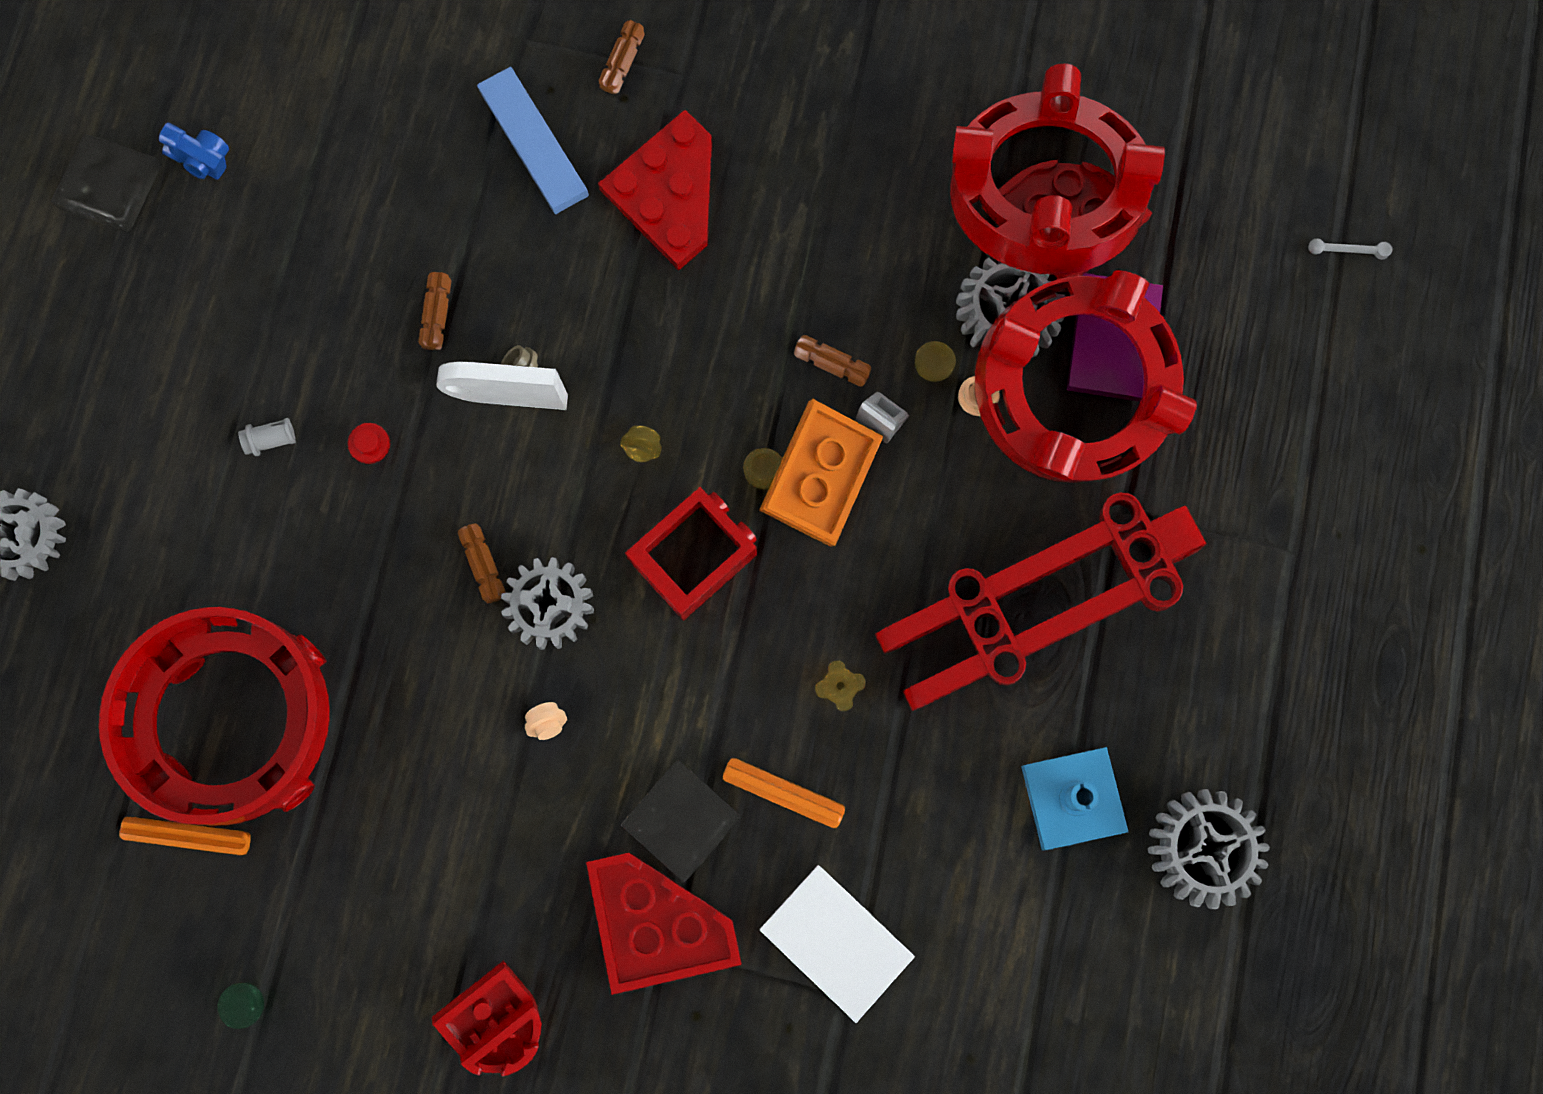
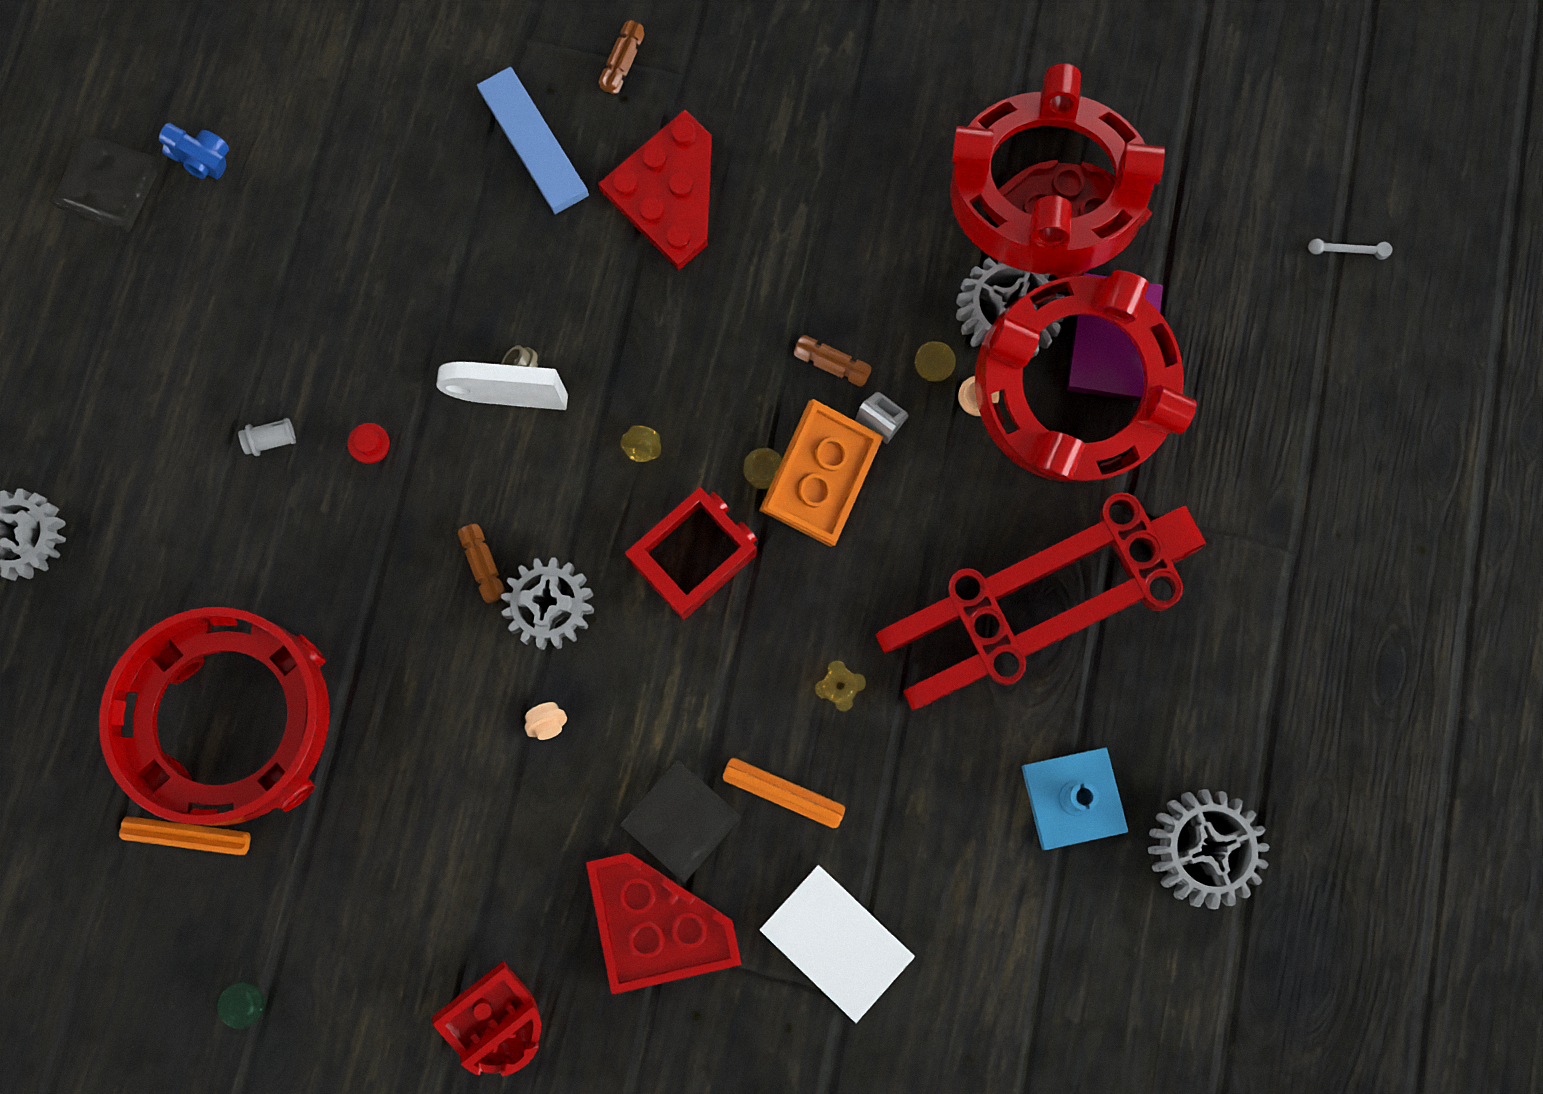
(434, 311): dark orange axle -> none

